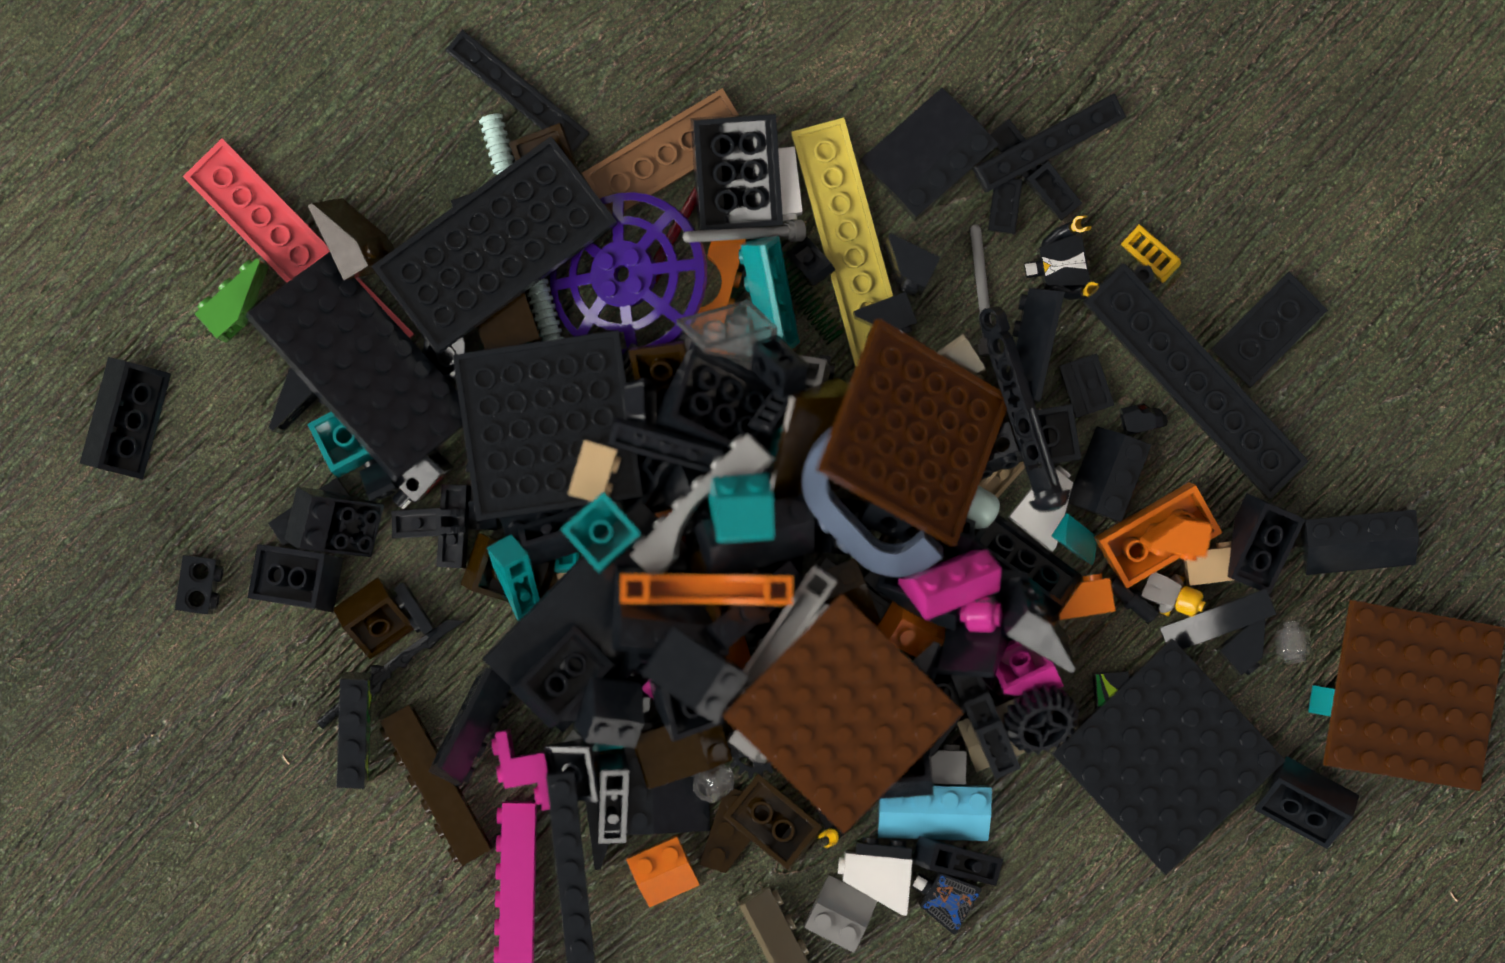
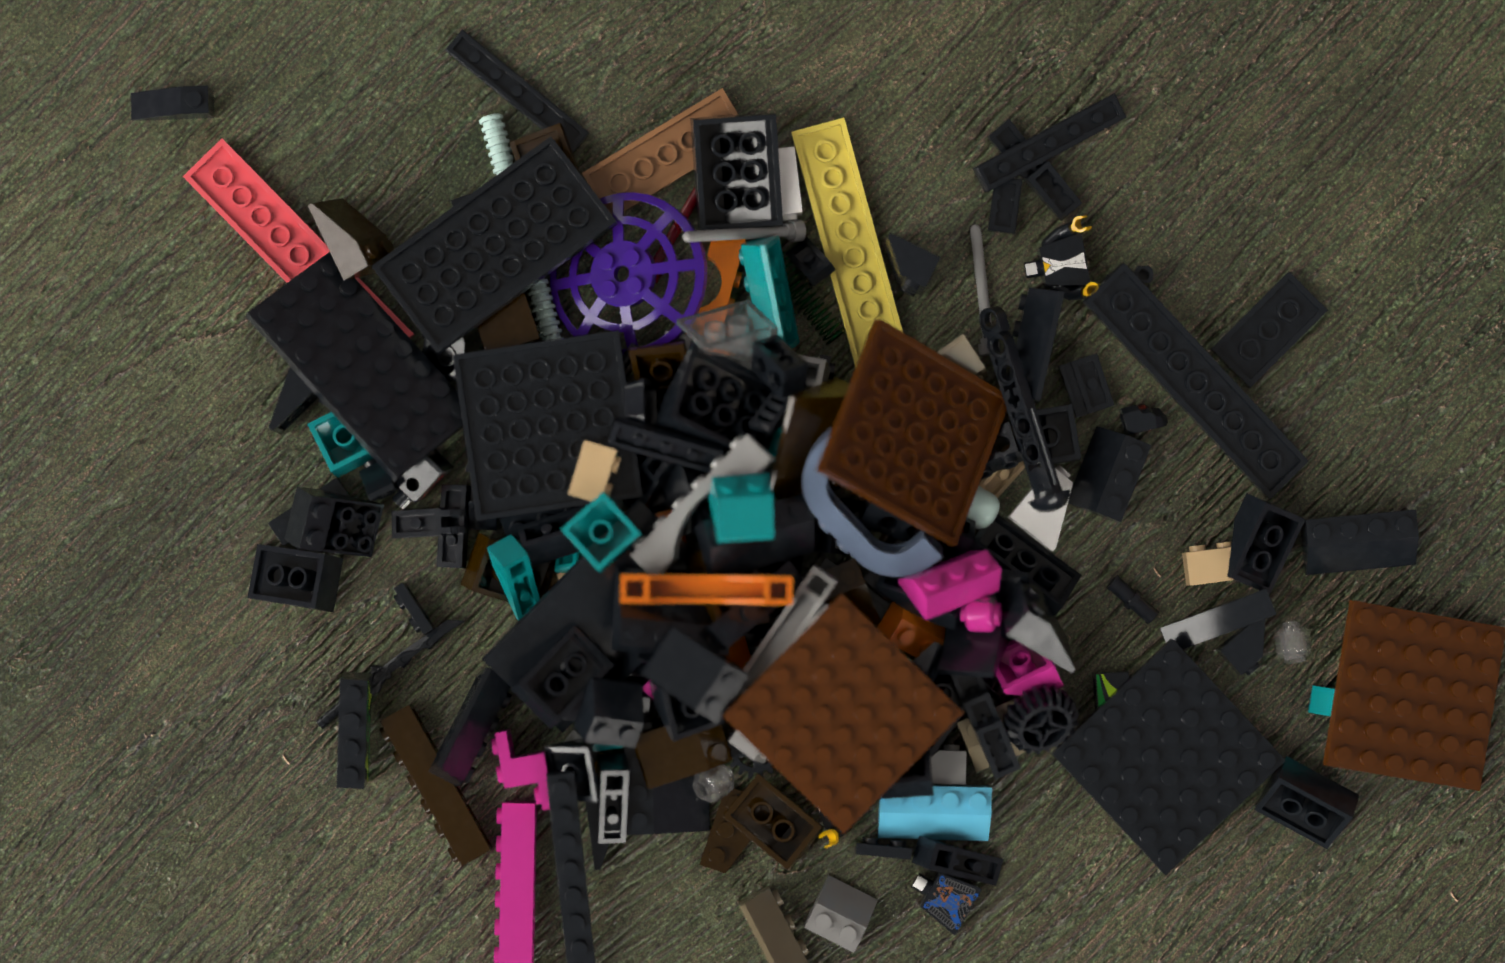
(125, 418): black slope -> none
(173, 103): none -> black slope
(191, 583): black brick -> none
(227, 310): bright green slope -> none
(373, 618): dark brown slope -> none
(662, 871): orange slope -> none
(879, 878): white slope -> none
(892, 310): black slope -> none
(929, 153): black slope -> none
(1076, 539): teal slope -> none
(1088, 598): orange slope -> none
(1122, 541): orange slope -> none
(1168, 270): yellow slope -> none
(1171, 594): light grey piece -> none
(1181, 535): orange slope -> none

